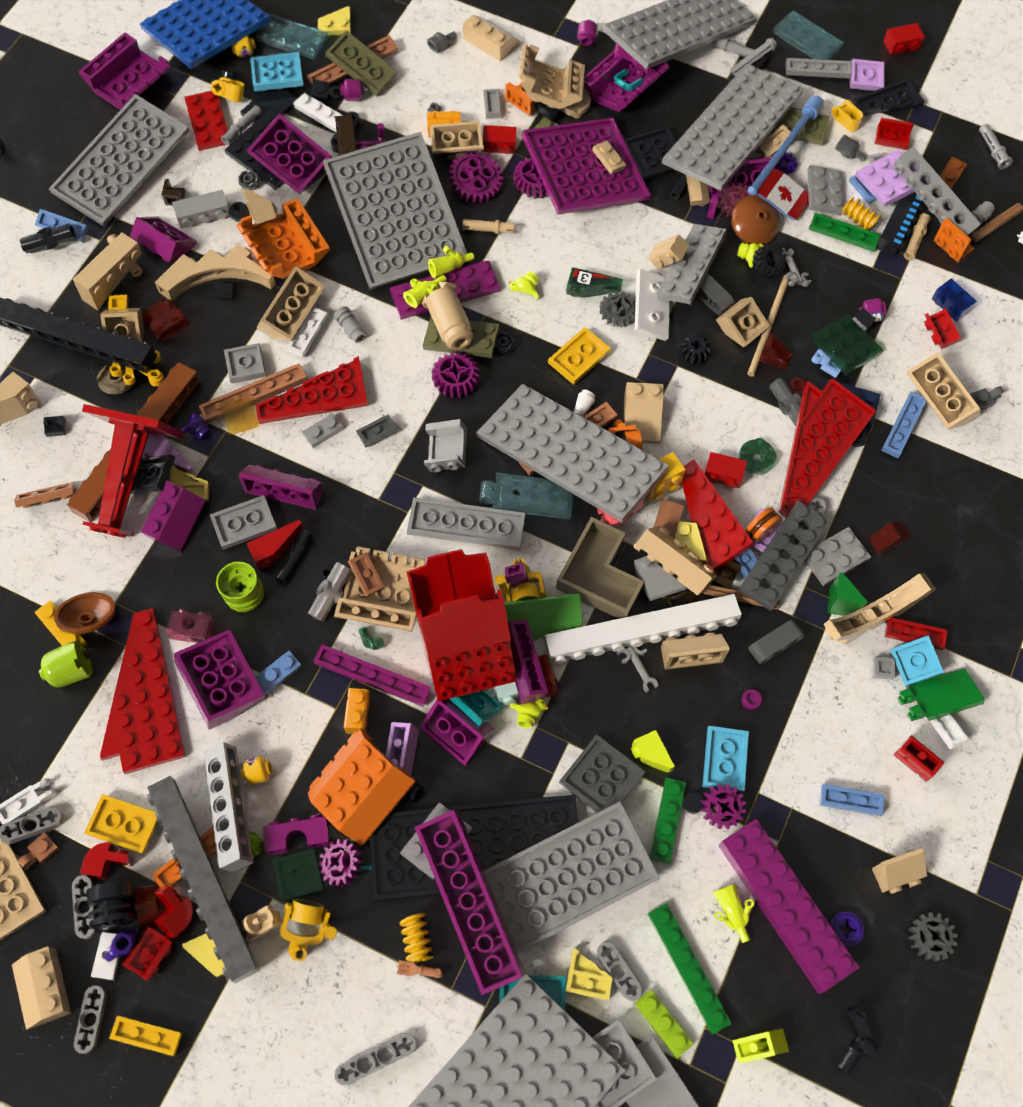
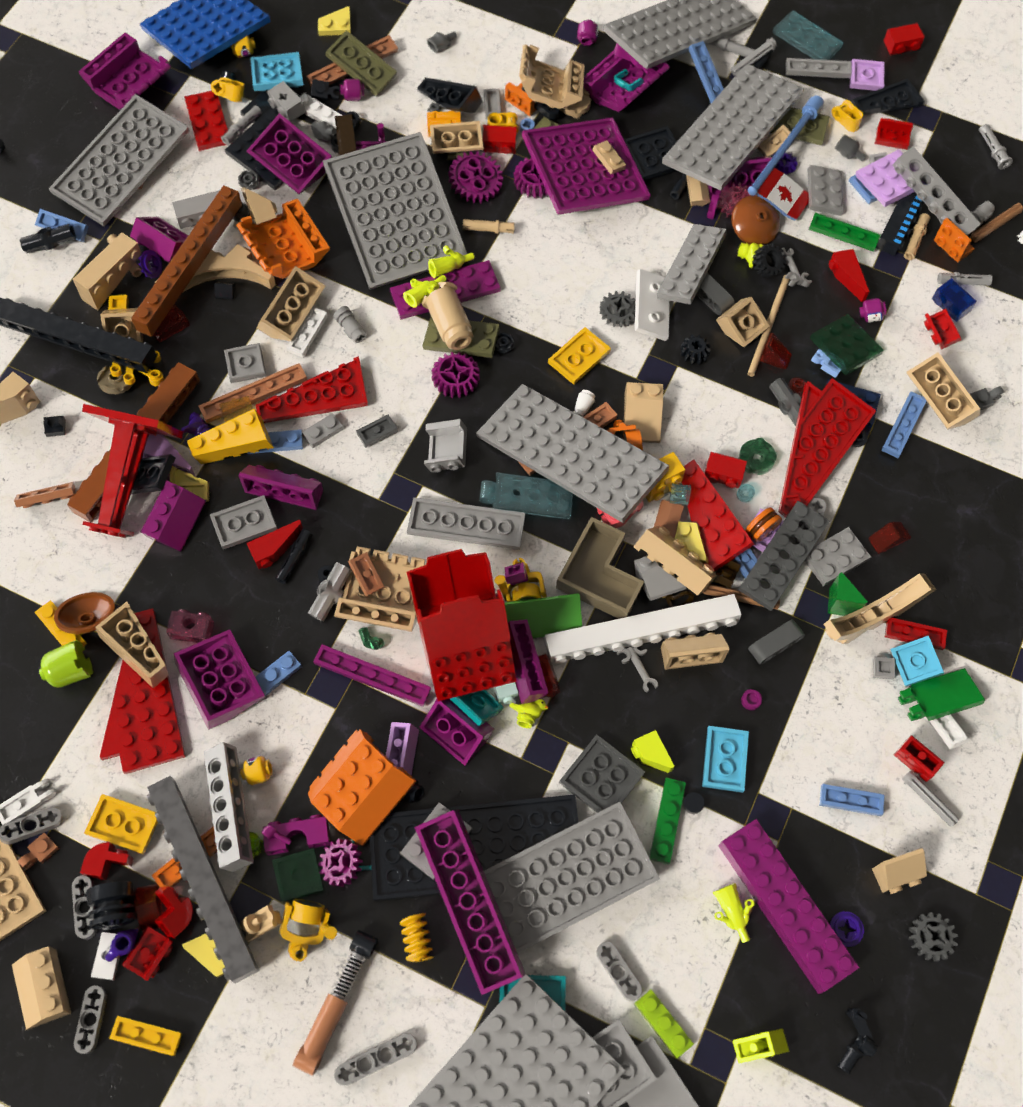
(130, 641): none -> tan wedge
(155, 262): none -> dark purple gear
(172, 194): dark brown panel -> none
(186, 261): none -> dark orange brick
(231, 438): none -> yellow wedge
(240, 586): lime wheel -> none
(269, 832): none -> magenta hand
(284, 441): none -> medium blue plate
(286, 101): none -> light grey brick
(292, 37): clear light blue plate -> none
(312, 1050): none -> piece
(323, 130): none -> dark grey piece
(357, 710): light orange brick -> none
(410, 969): nougat piece -> none
(451, 94): none -> black wedge
(488, 37): tan slope -> none
(503, 119): none -> yellow piece
(525, 284): neon yellow animal -> none
(526, 122): none -> medium blue bush
(587, 978): light yellow wing -> none
(590, 284): clear green slope -> none
(668, 251): tan brick -> none
(680, 494): none -> clear light blue plate
(689, 969): green plate -> none
(706, 70): none -> medium blue plate
(718, 813): magenta gear -> none
(747, 487): none -> clear light blue bush
(848, 272): none -> red slope
(861, 215): yellow piece -> none
(863, 319): black slope -> none
(930, 798): none -> light grey axle
(952, 172): dark orange plate -> none
(965, 279): none -> light grey pin

